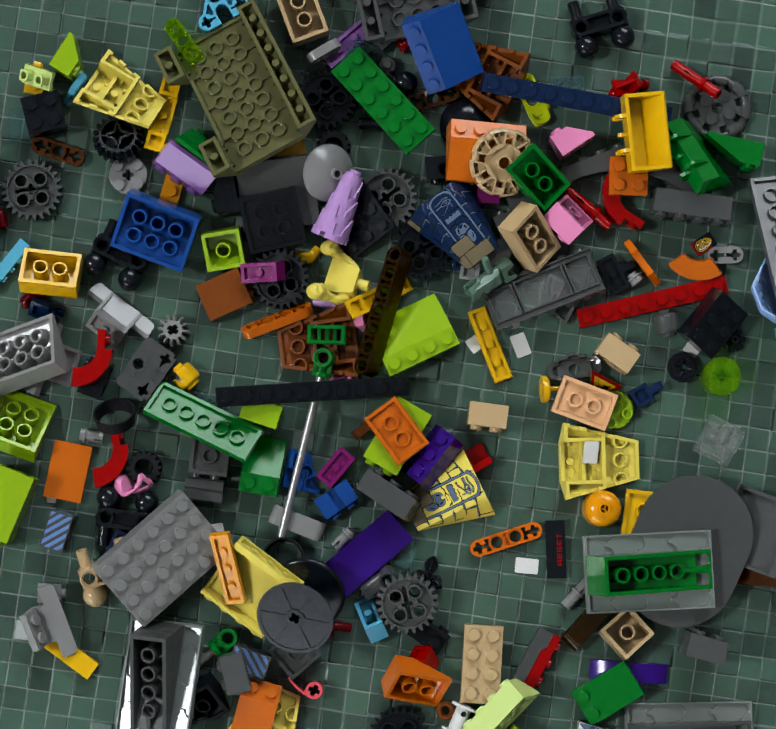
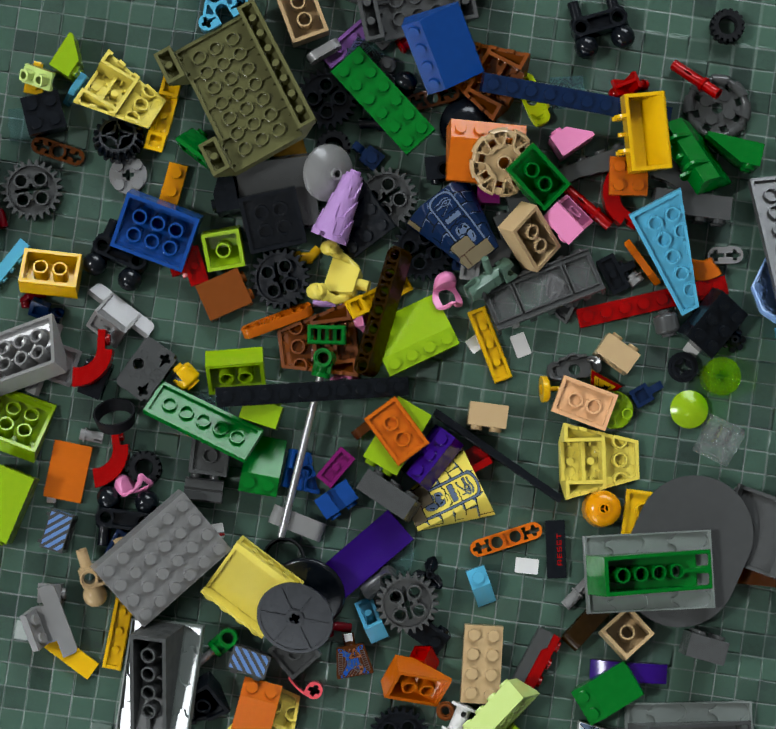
(117, 637): none -> yellow tile
(173, 323): light grey gear -> none
(183, 48): clear neon green beam -> none
(183, 168): medium lavender slope -> none
(193, 269): none -> red hinge
(227, 567): light orange plate -> none
(234, 367): none -> lime slope
(234, 672): dark grey brick -> none
(262, 271): magenta panel -> none
(346, 535): light grey pin -> none
(352, 658): none -> torso
(369, 157): none -> dark blue plate
(446, 281): none -> bright pink piece
(480, 585): none -> medium azure slope
(497, 455): none -> black tile
(590, 452): white sticker -> none
(667, 241): none -> medium azure wing
(689, 409): none -> lime dish
(703, 243): sticker -> none
(735, 18): none -> black tyre

